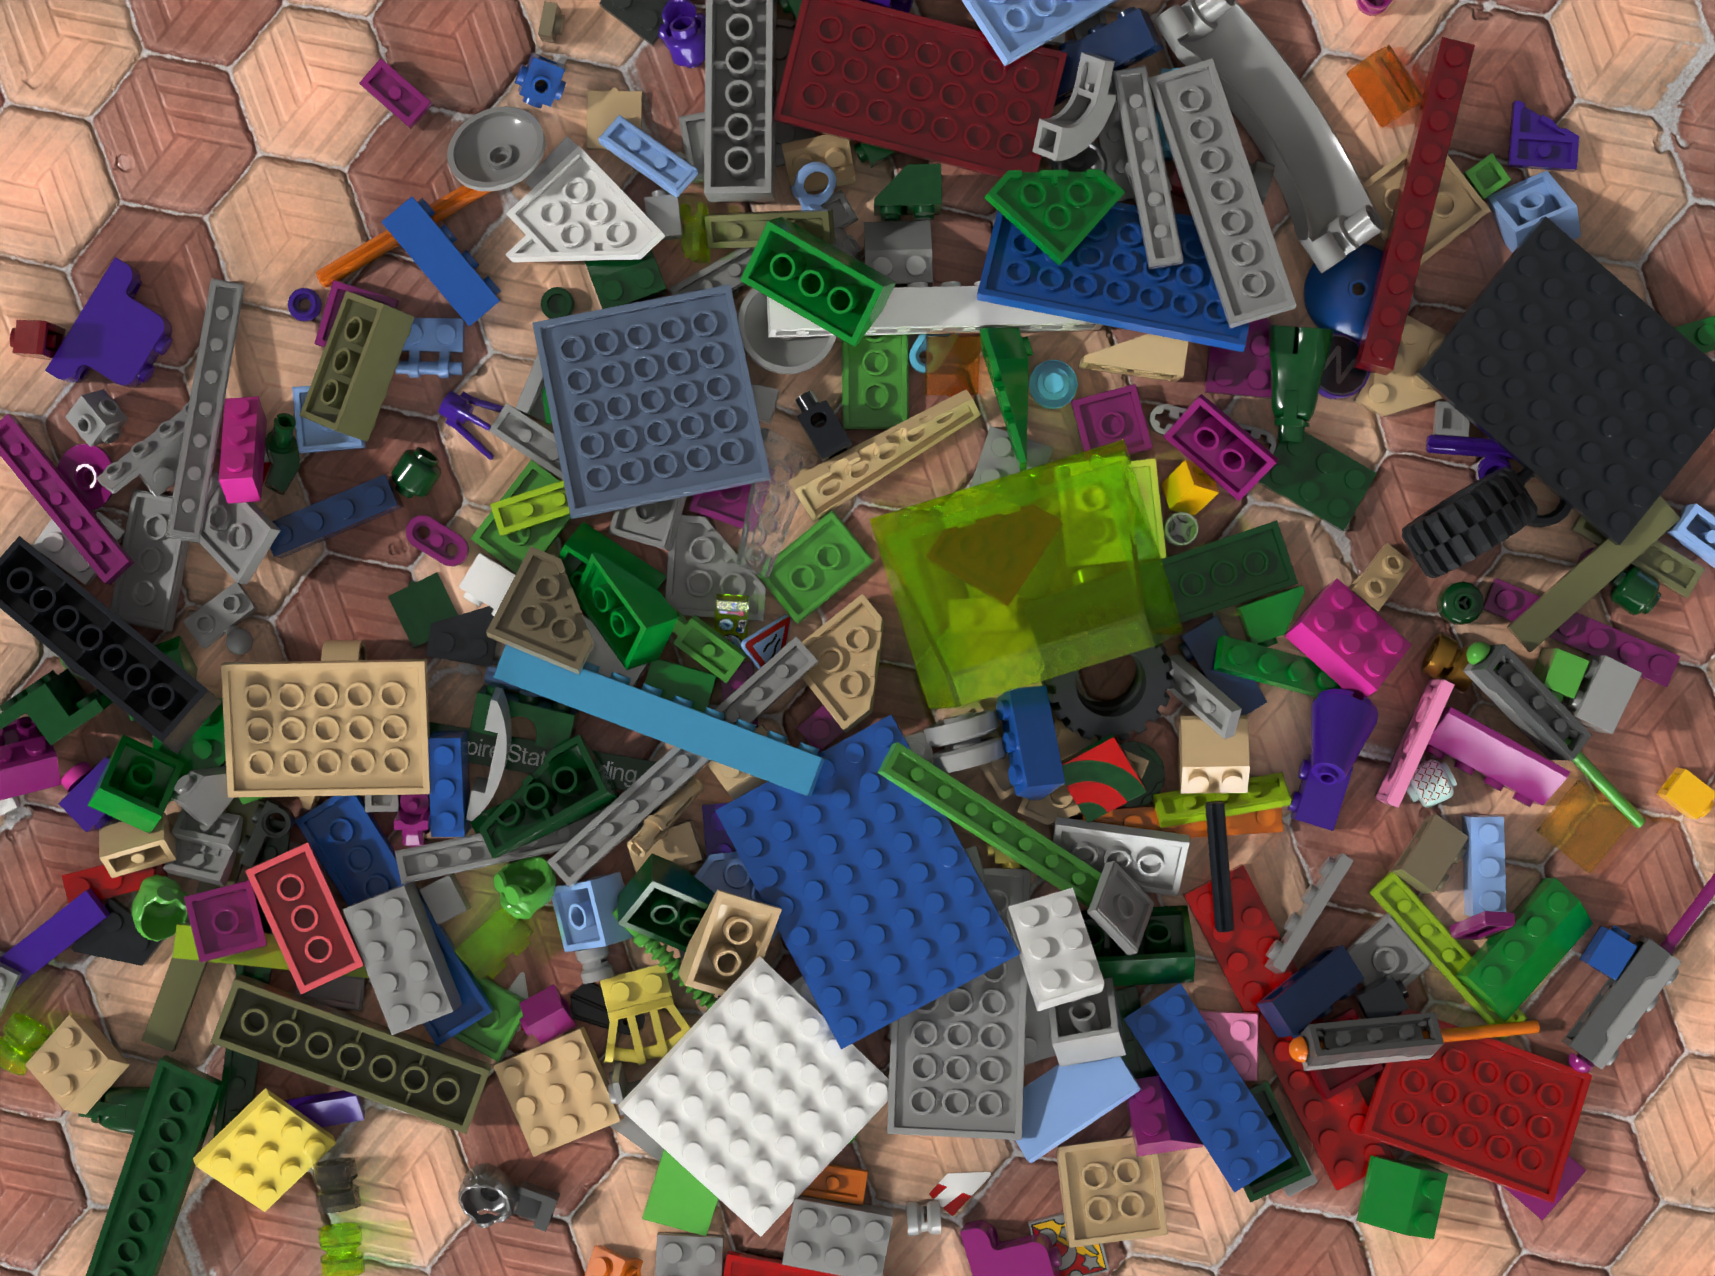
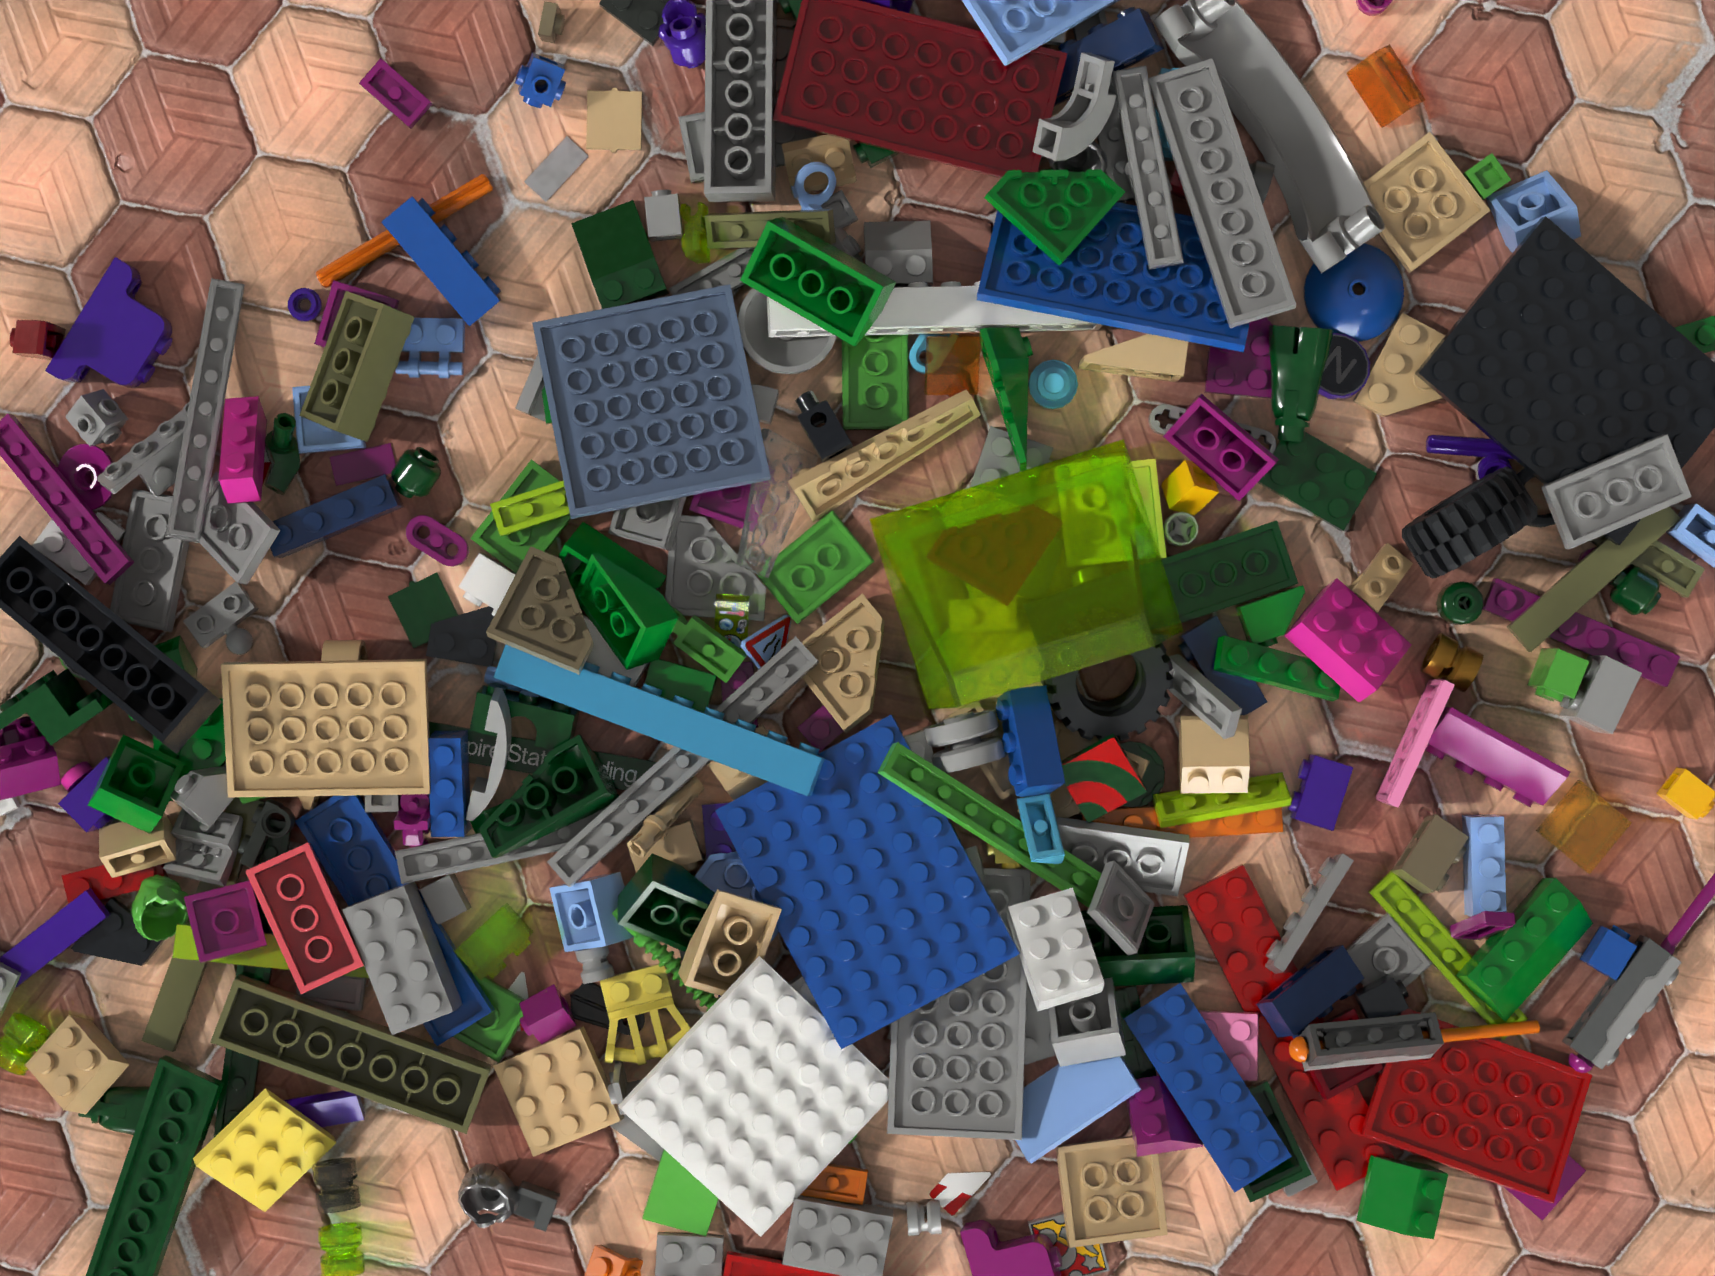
(362, 464): none -> magenta sticker
(458, 409): dark purple plant -> none
(496, 148): light grey dish -> none
(525, 886): bright green hair -> none
(527, 438): light grey plate -> none
(557, 303): dark green tile -> none
(580, 217): white wing -> none
(648, 156): light blue tile -> none
(912, 192): dark green slope -> none
(1041, 829): none -> medium azure slope
(1111, 418): magenta plate -> none
(1219, 866): black axle -> none
(1339, 732): dark purple cone -> none
(1414, 206): dark red brick -> none
(1431, 783): light aqua head -> none
(1449, 421): light grey plate -> none
(1539, 142): dark purple wing -> none
(1539, 715): dark grey piece -> none
(1616, 491): none -> light grey plate

